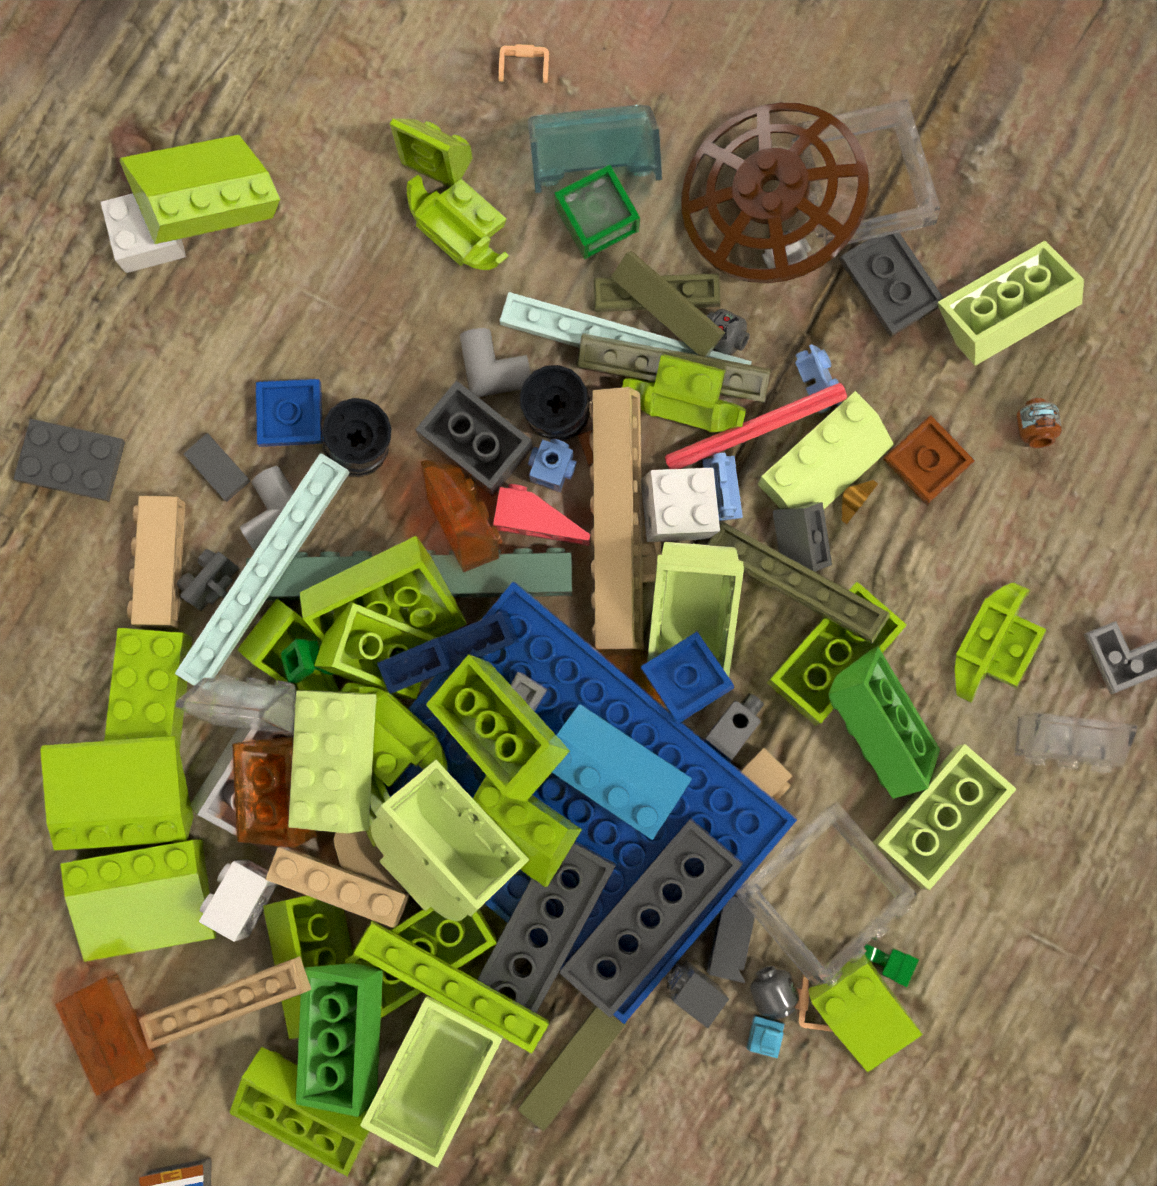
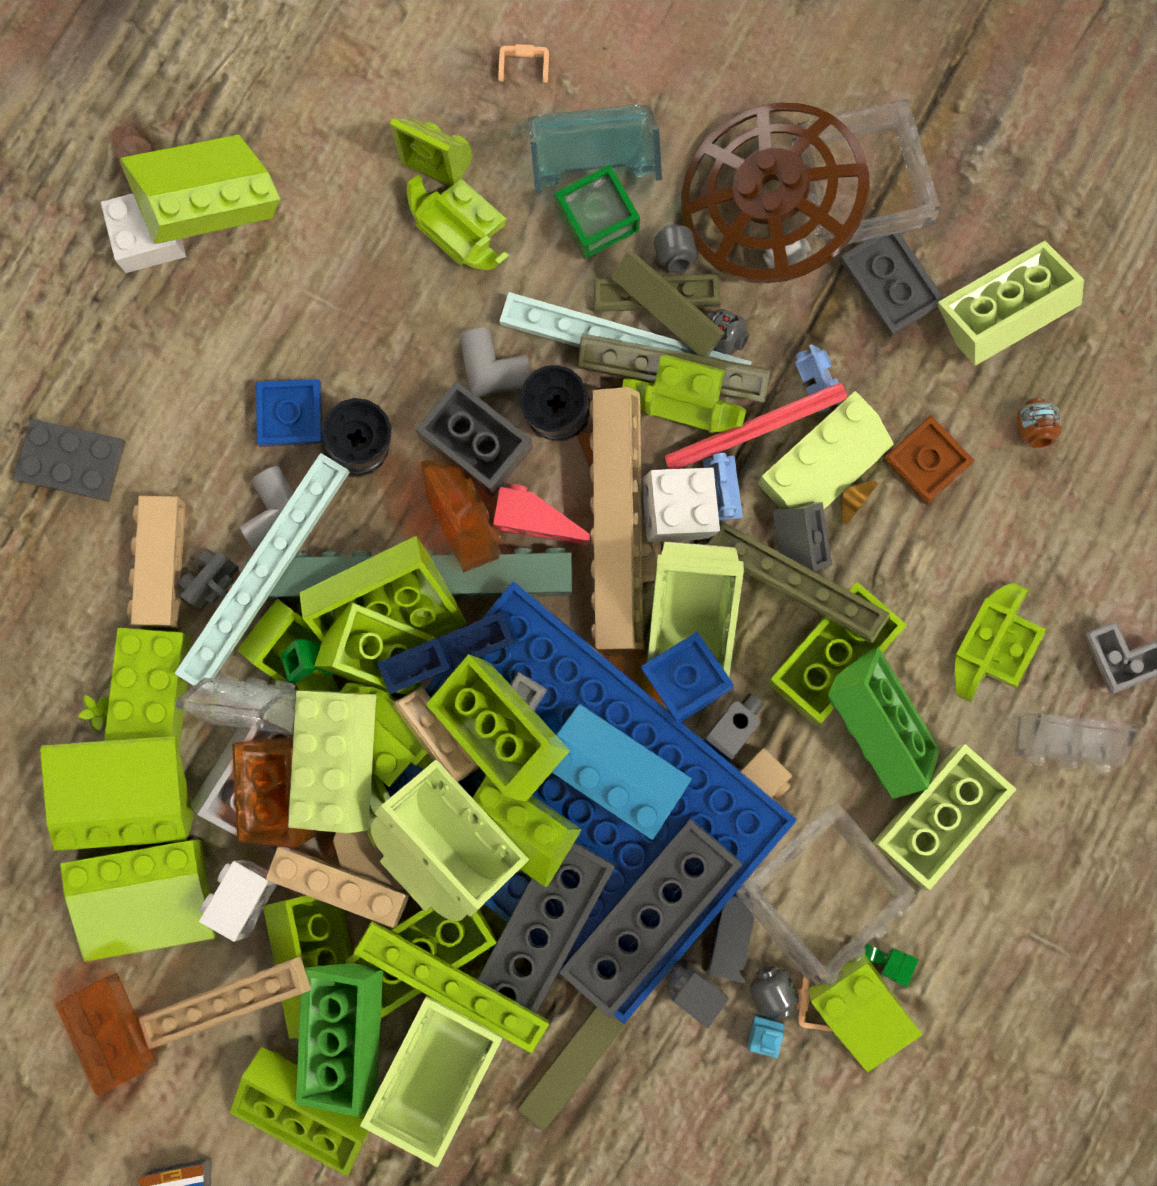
(95, 712): none -> lime plant
(217, 467): dark grey tile -> none
(433, 735): none -> tan tile
(551, 475): medium blue brick -> none
(675, 248): none -> dark grey head

